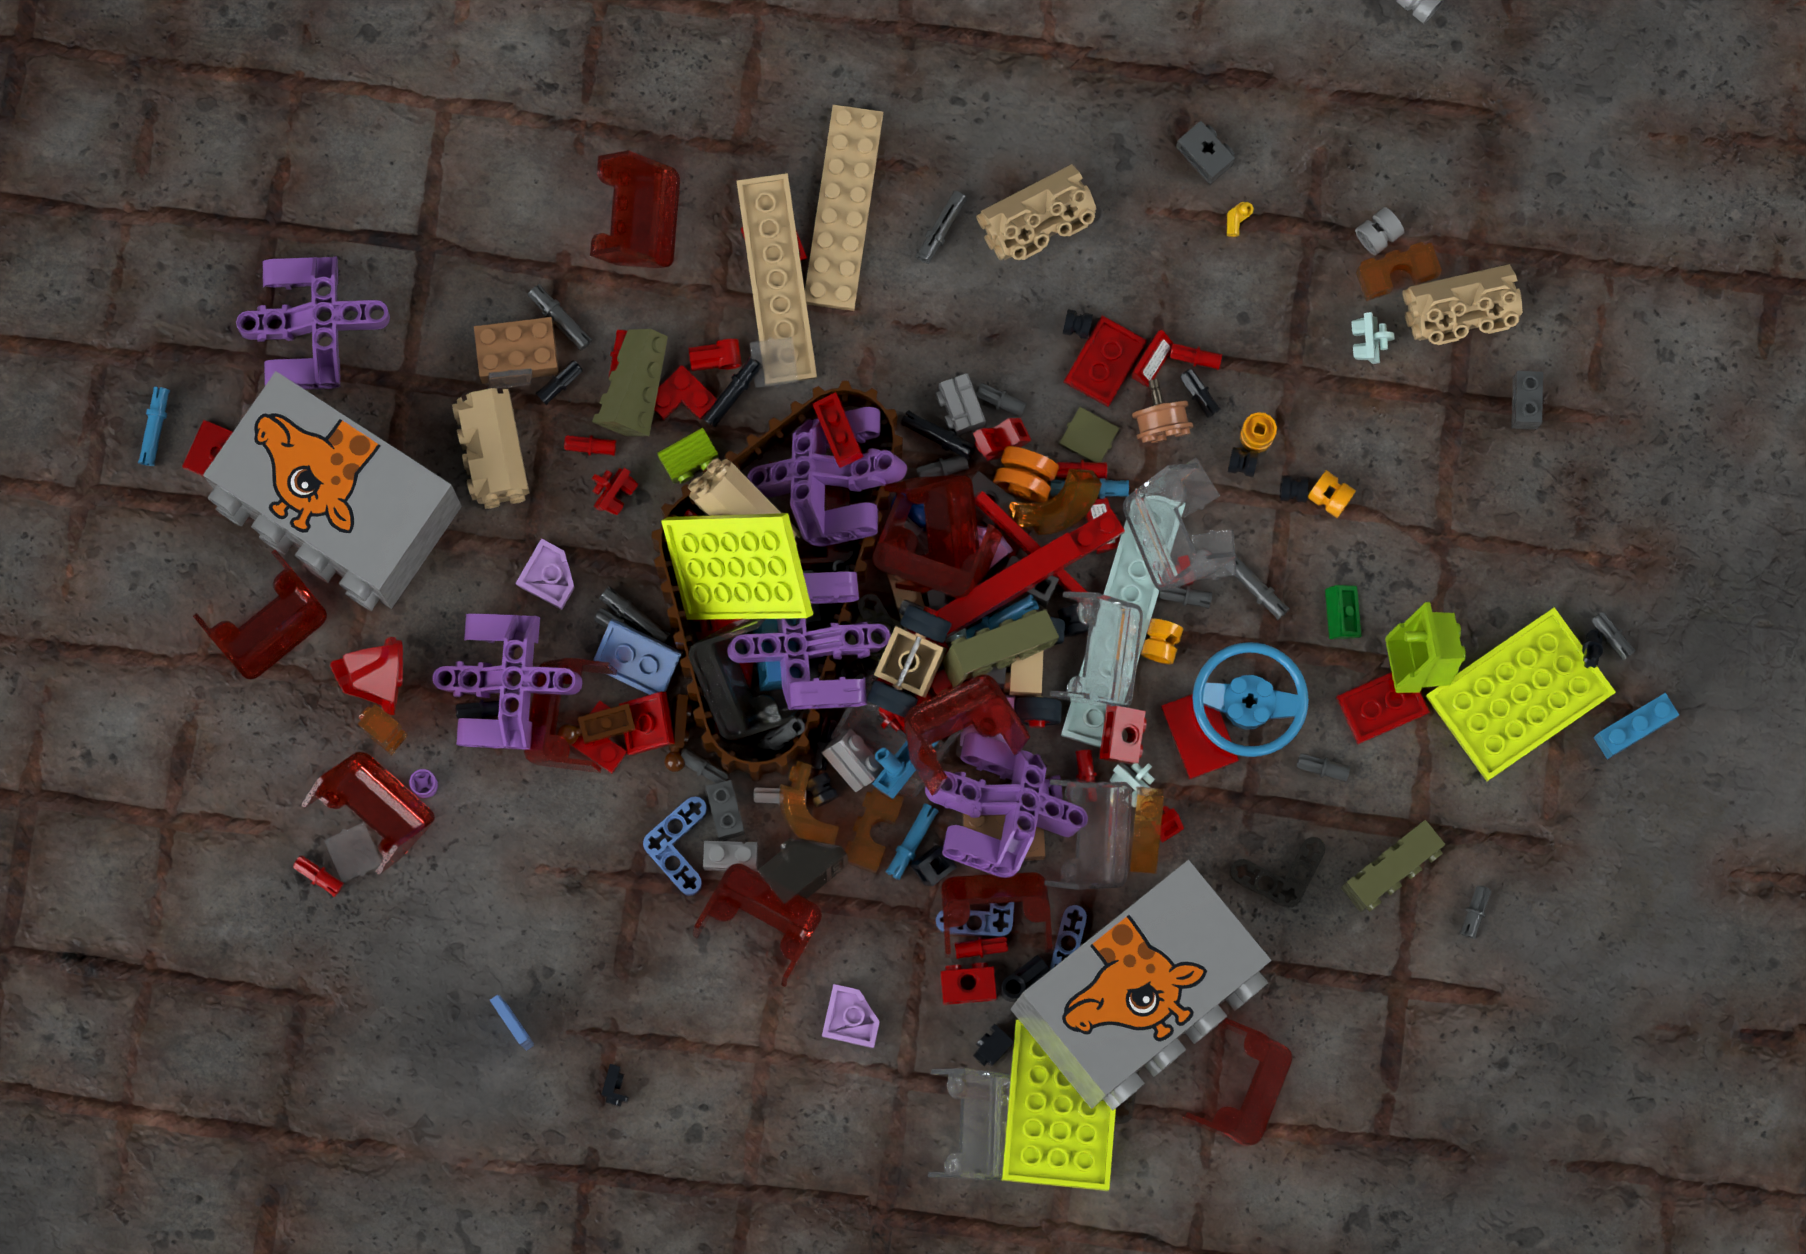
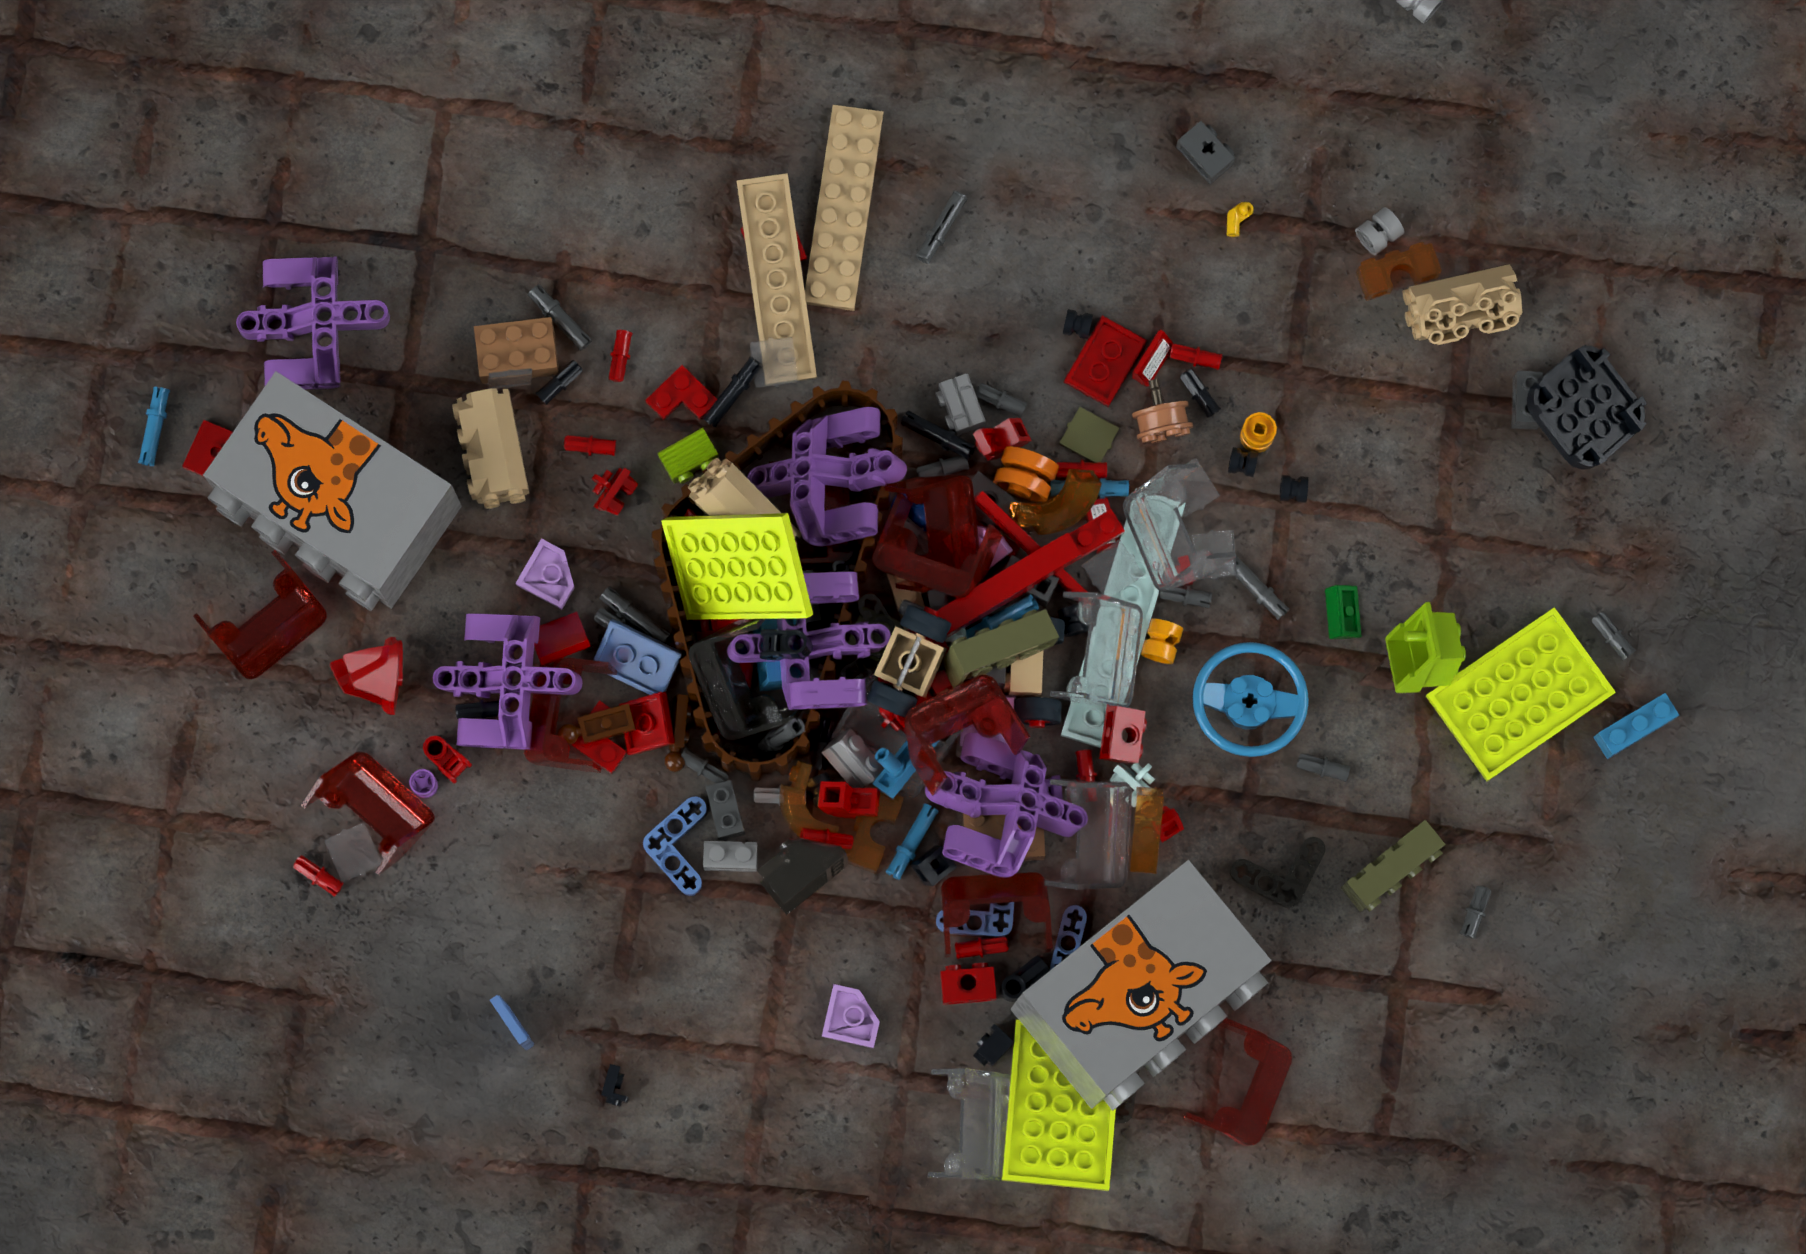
(382, 729): clear orange arch -> none
(447, 759): none -> red piece
(561, 638): none -> red tile
(634, 384): olive wedge -> none
(641, 211): clear red windscreen -> none
(723, 354): red piece -> none
(748, 891): clear red windscreen -> none
(779, 644): none -> black piece
(825, 836): none -> red axle
(838, 430): red plate -> none
(847, 802): none -> red brick
(1027, 219): tan brick -> none
(1113, 569): none -> clear piece
(1194, 747): red tile -> none
(1338, 500): light orange wheel -> none
(1369, 327): light aqua hips -> none
(1379, 709): red tile -> none
(1586, 407): none -> black tile
(1592, 648): black axle -> none

